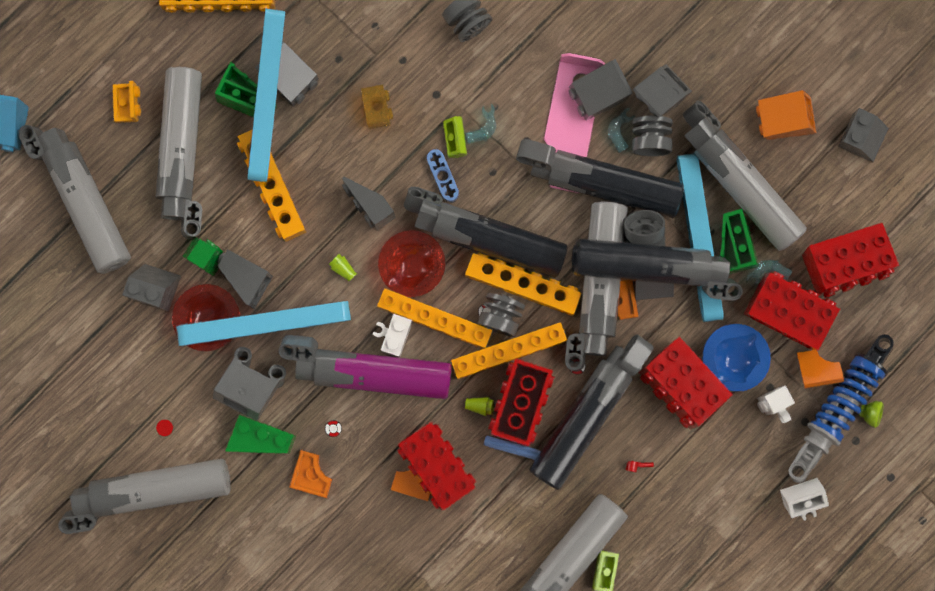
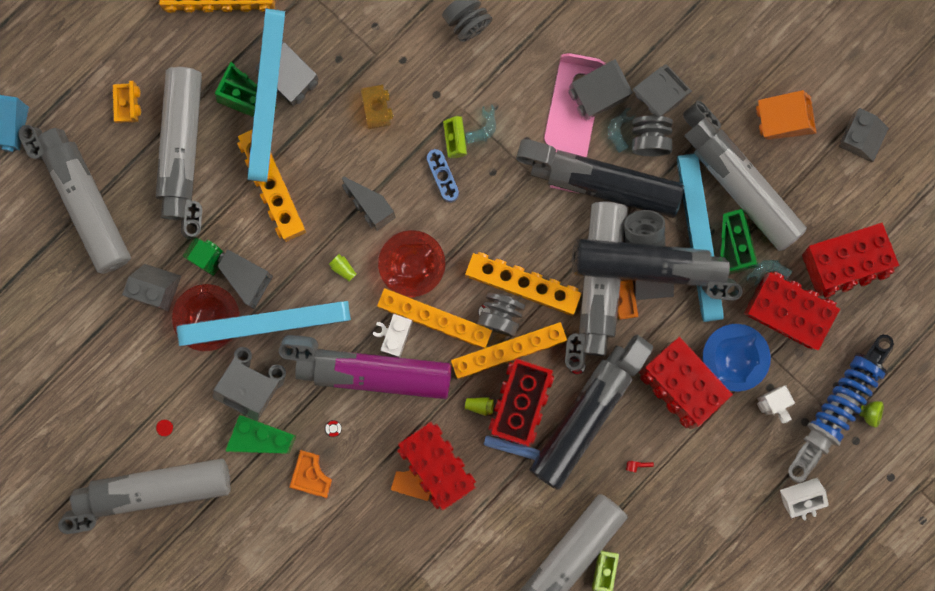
(485, 234): black piece -> none
(817, 371): orange tile -> none

